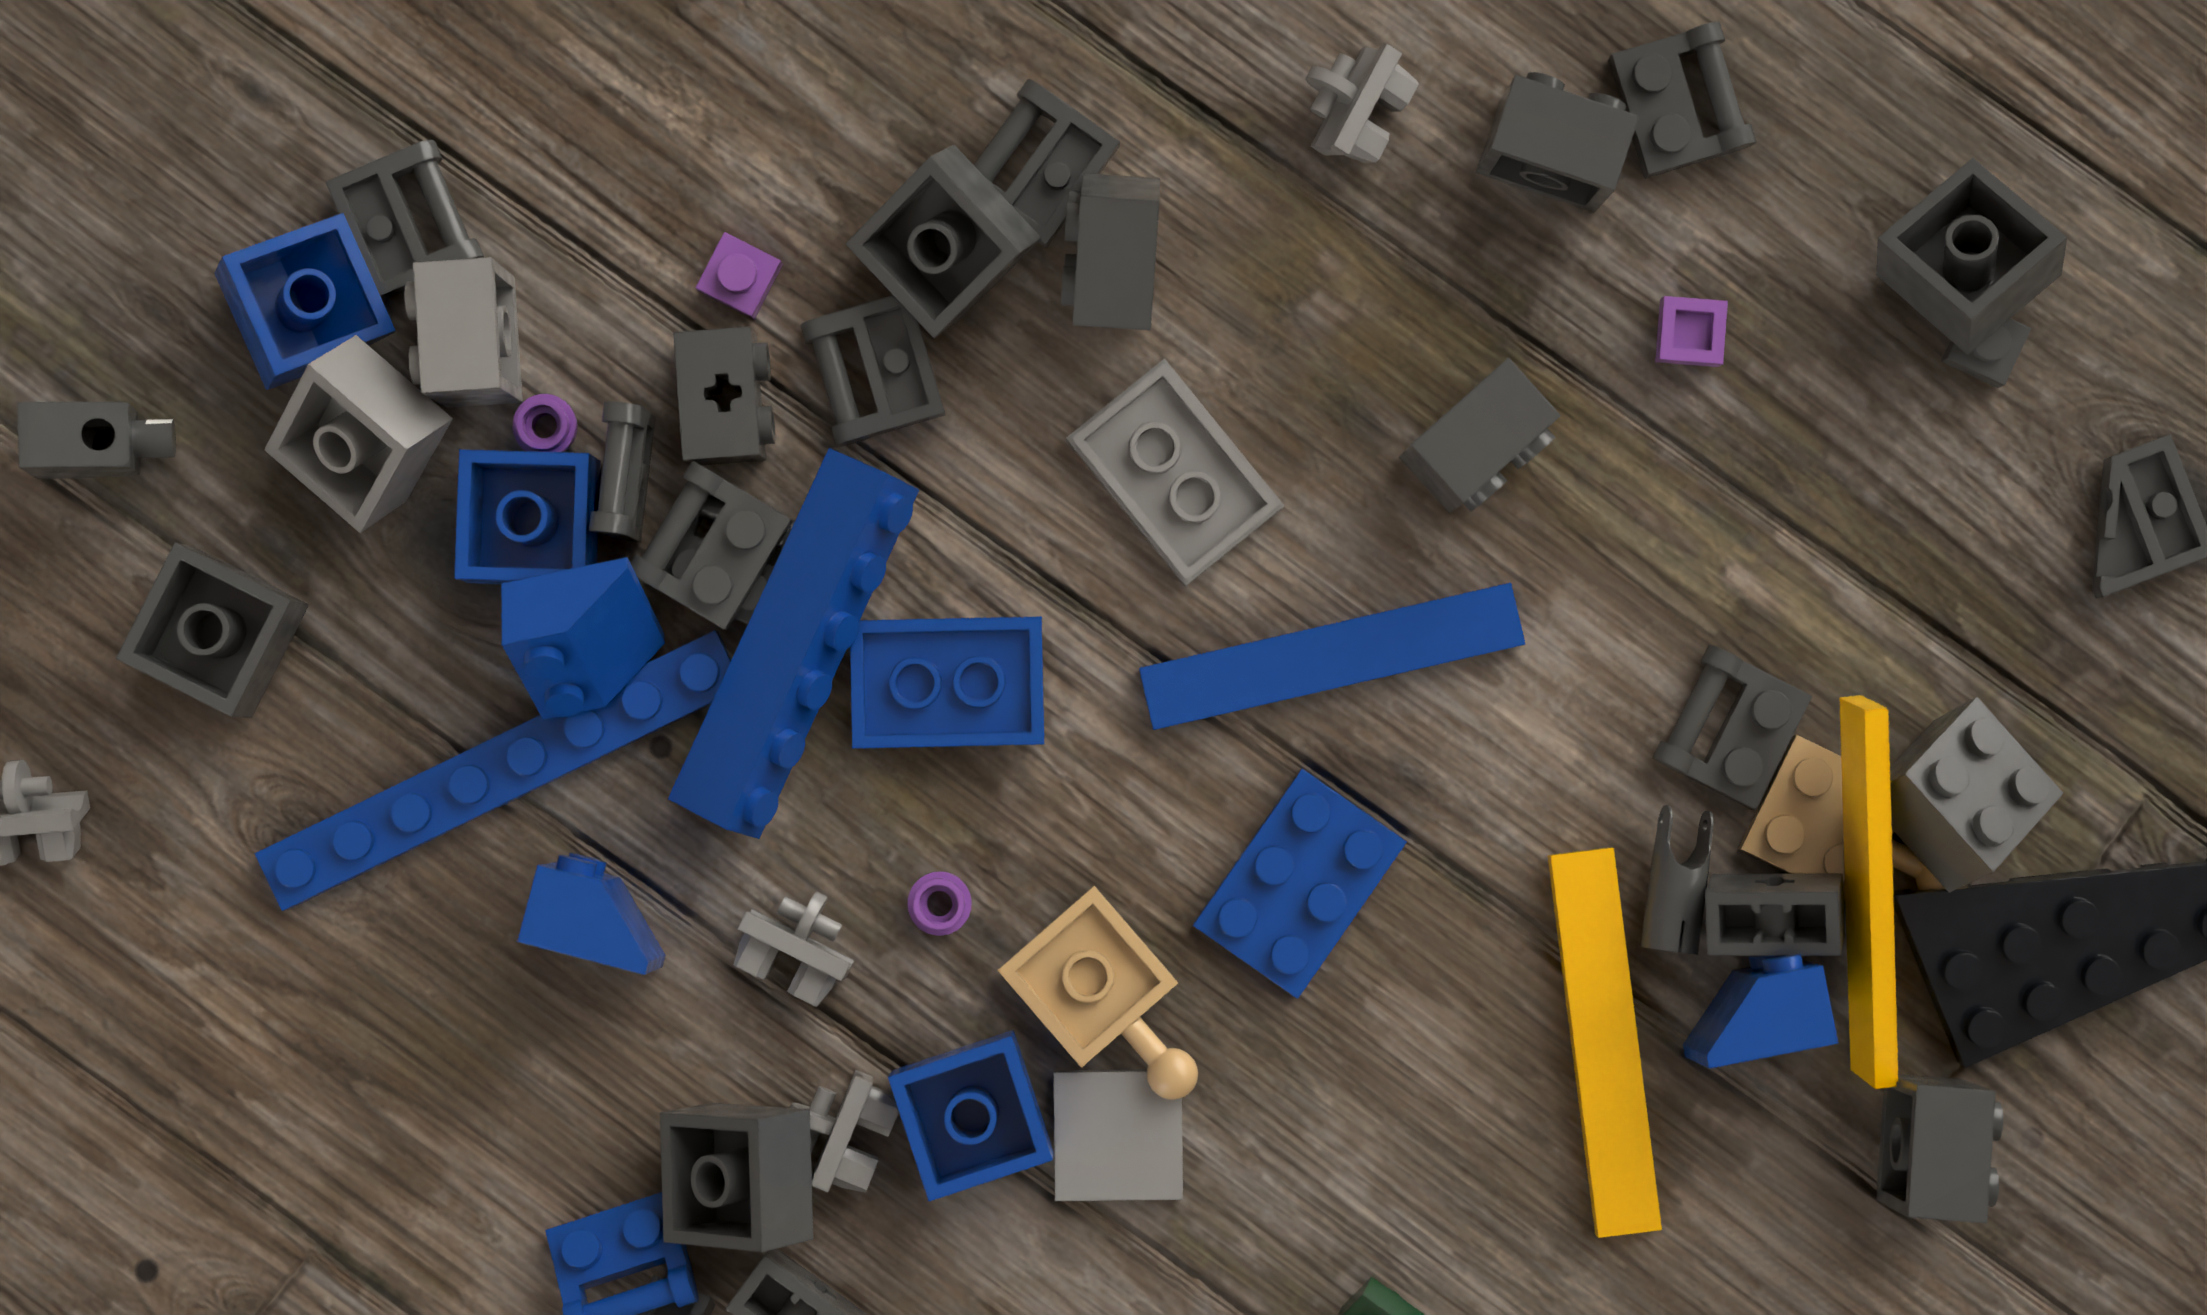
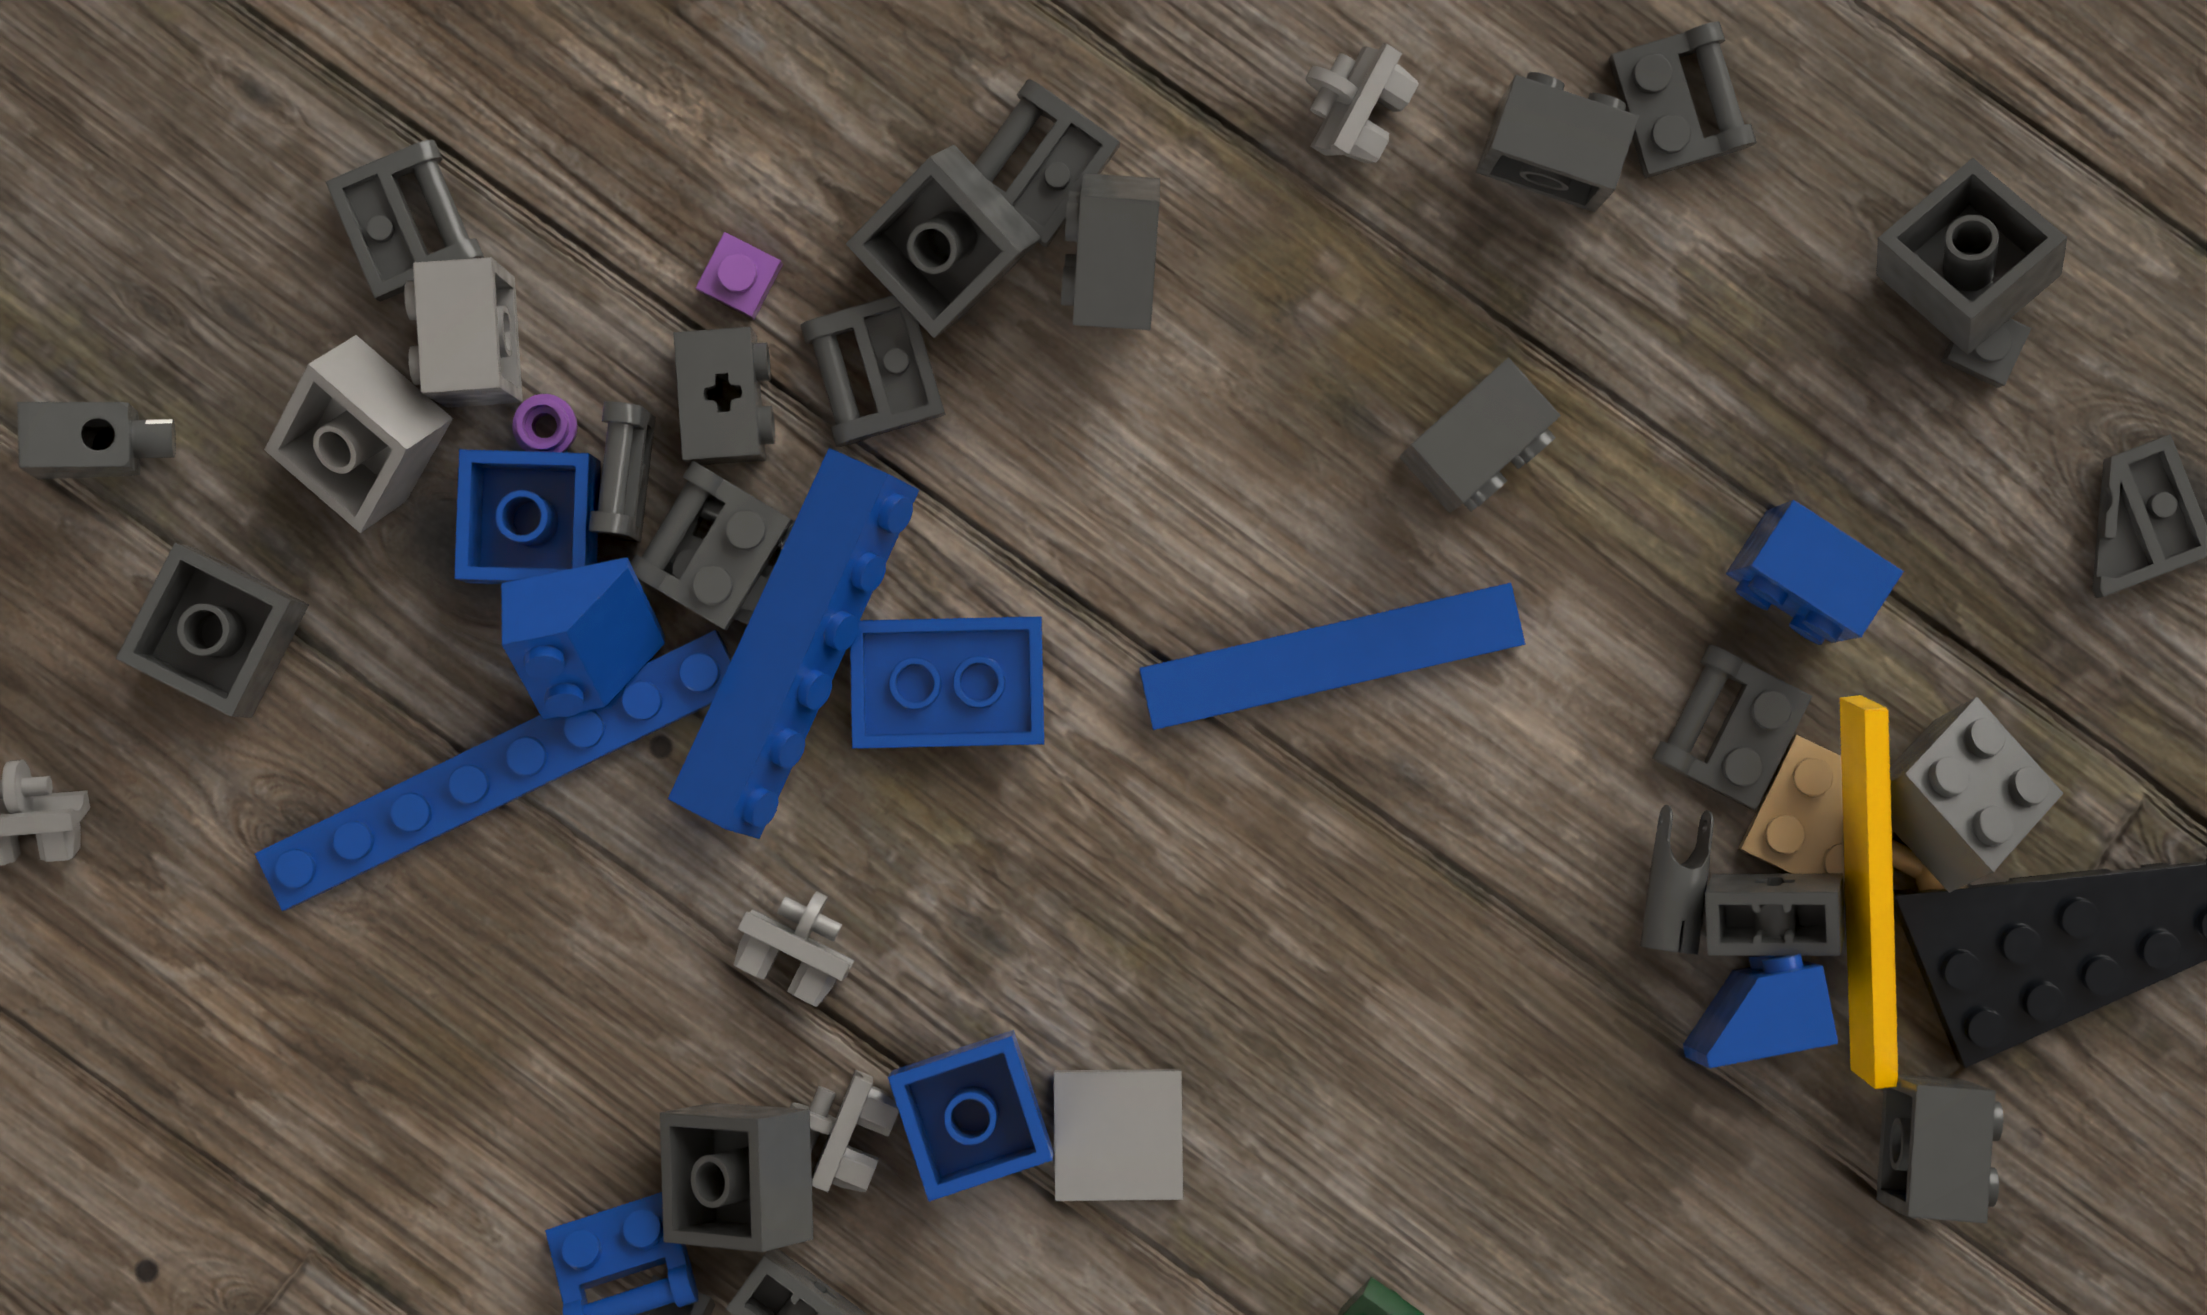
(302, 297): blue slope -> none
(588, 916): blue slope -> none
(933, 923): medium lavender plate -> none
(1092, 982): tan plate -> none
(1175, 472): light grey tile -> none
(1299, 883): blue plate -> none
(1604, 1042): yellow tile -> none
(1691, 331): medium lavender plate -> none
(1812, 574): none -> blue brick

